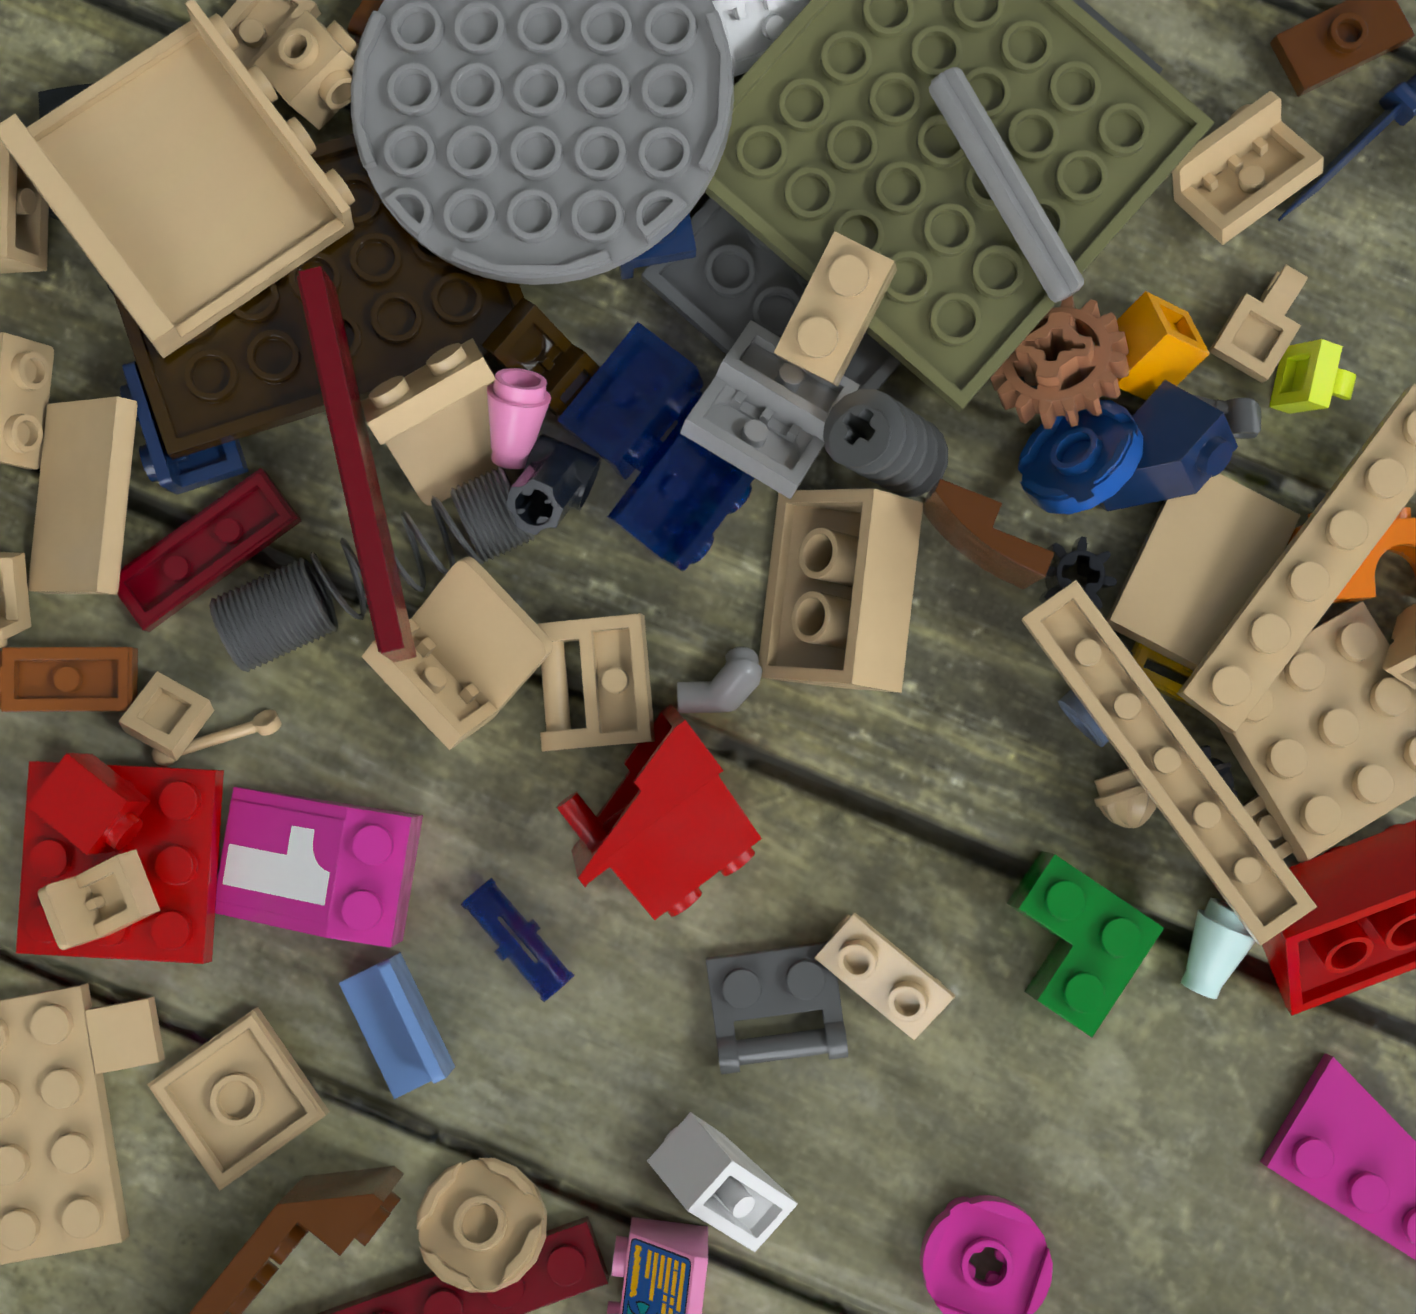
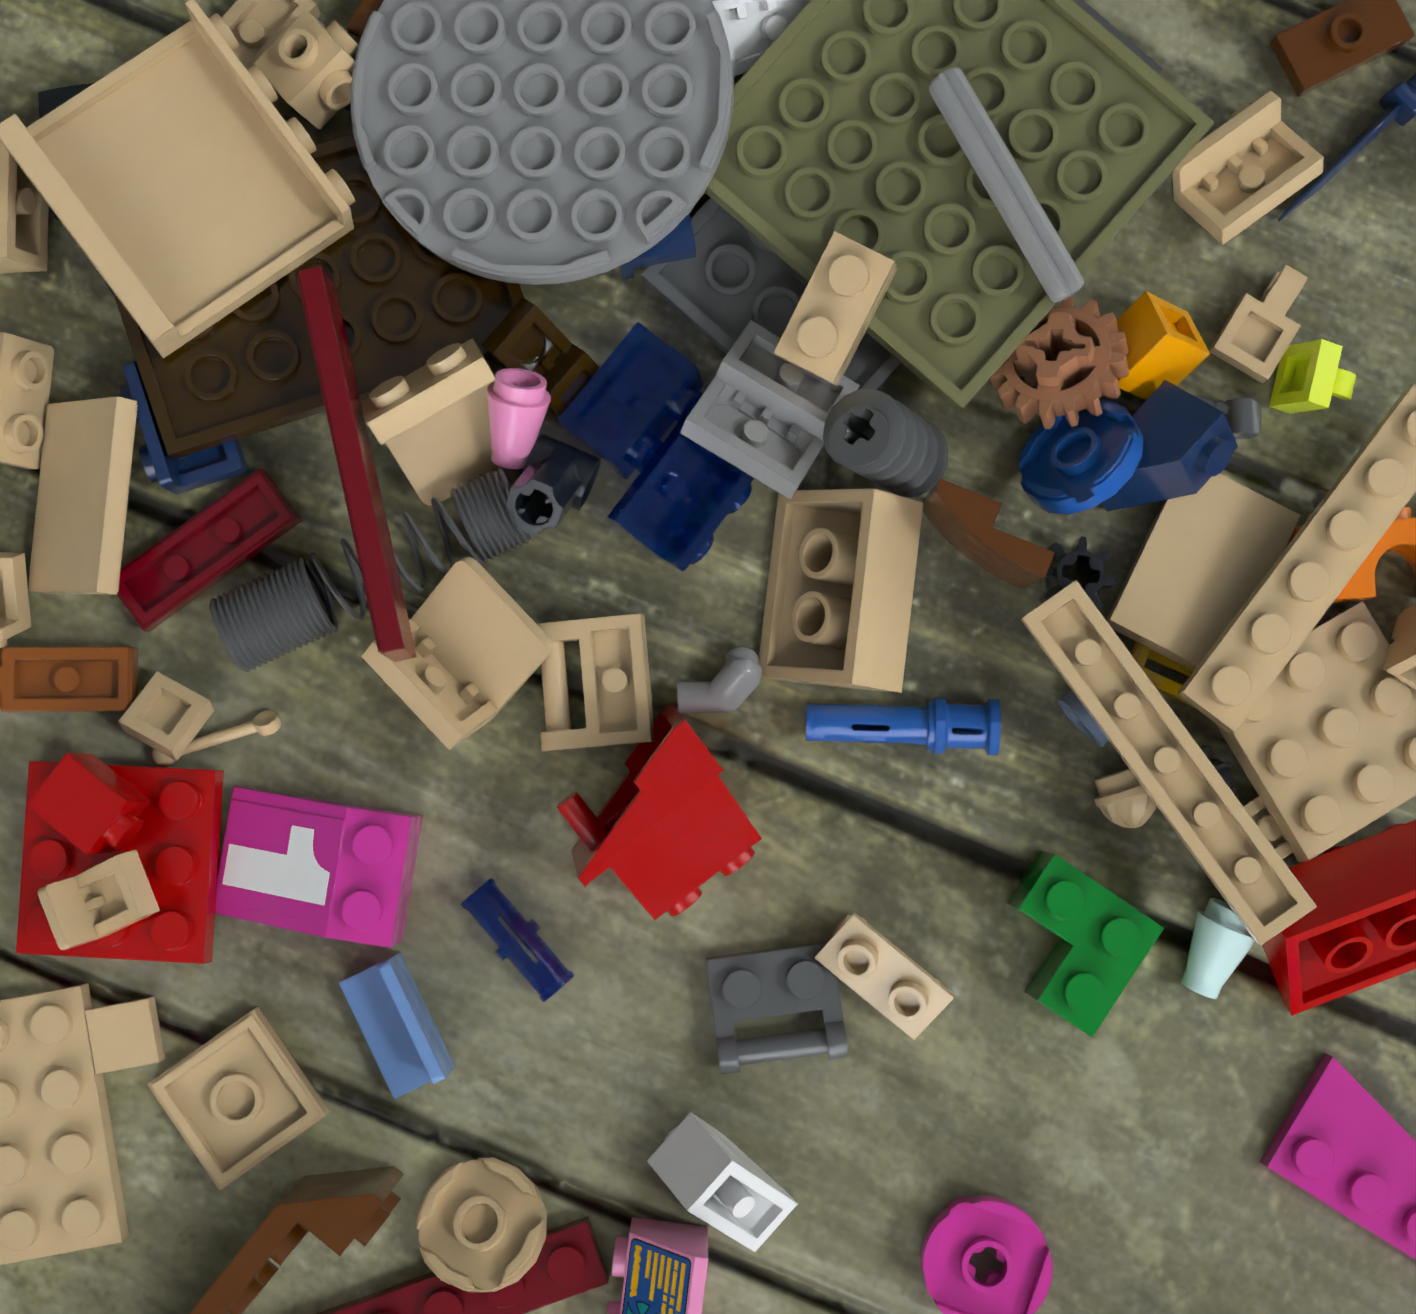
(933, 725): none -> blue pin

